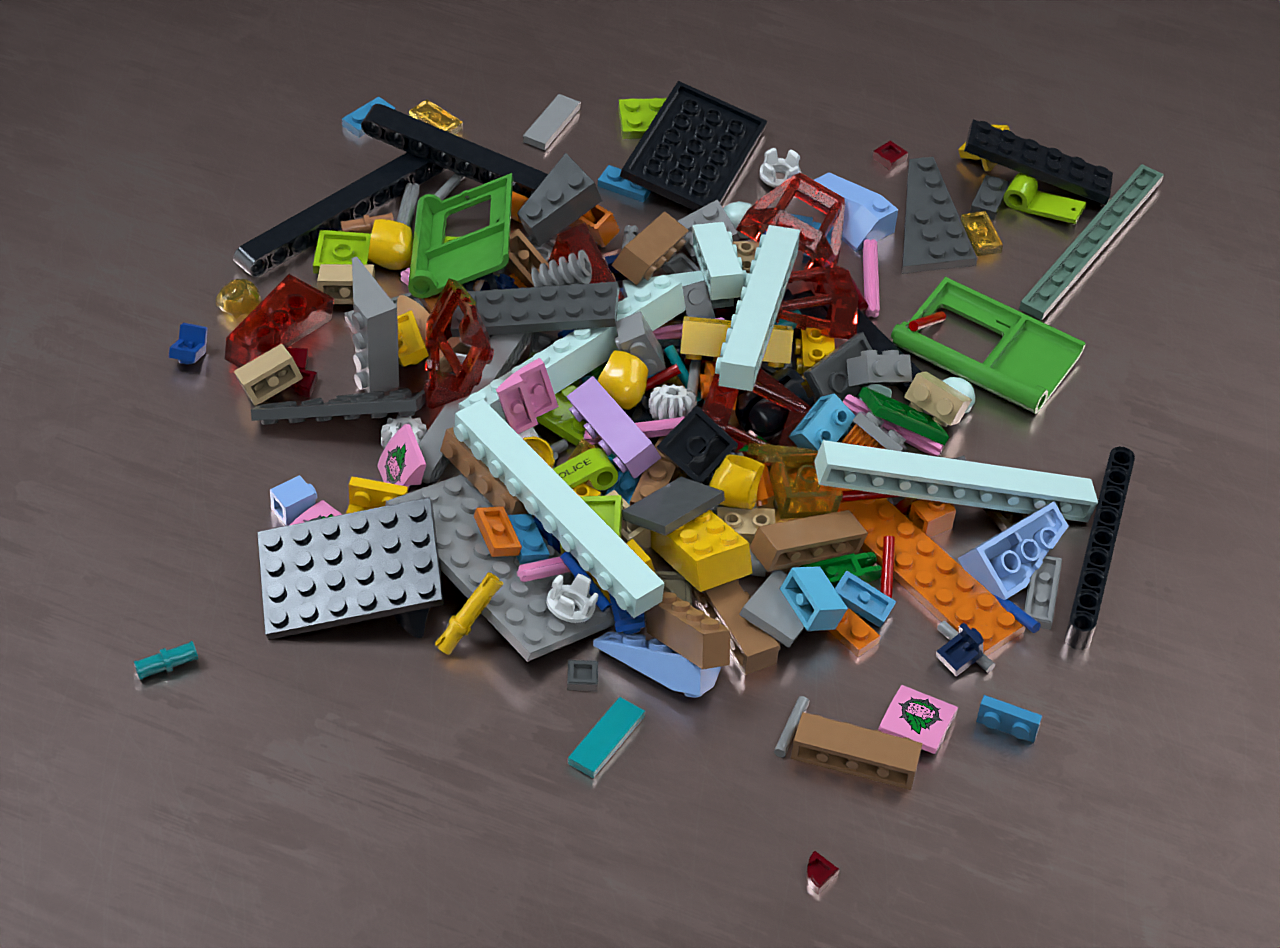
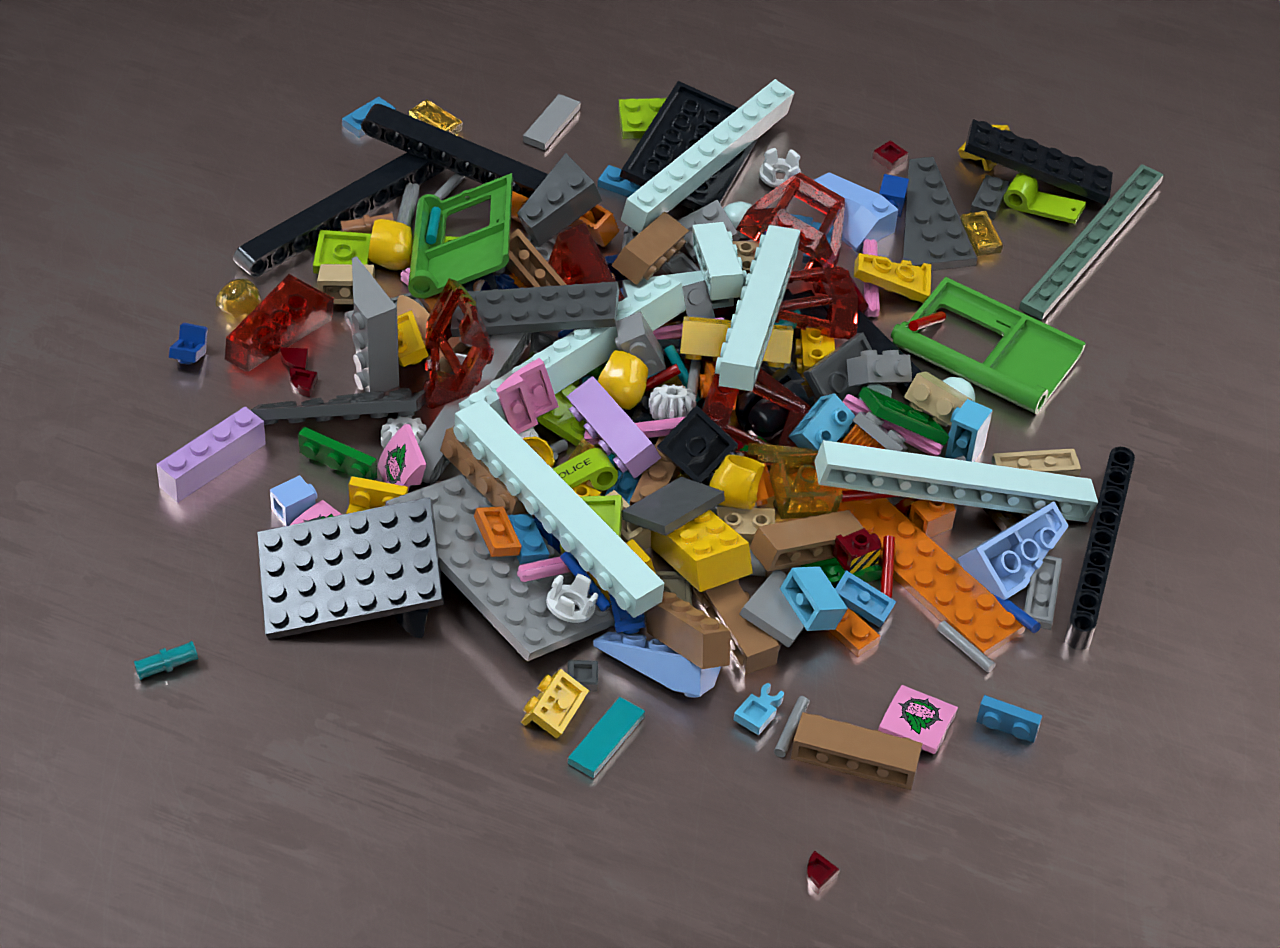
(211, 454): none -> lavender brick
(268, 374): tan brick -> none
(336, 455): none -> green plate
(433, 225): none -> teal piece
(462, 622): yellow pin -> none
(555, 703): none -> yellow bracket
(575, 272): light grey piece -> none
(707, 156): none -> light aqua brick
(758, 712): none -> medium azure plate
(857, 550): none -> dark red brick
(895, 191): none -> blue brick
(895, 277): none -> yellow wing
(961, 650): dark blue bracket -> none
(968, 431): none -> medium azure brick
(1050, 461): none -> tan plate

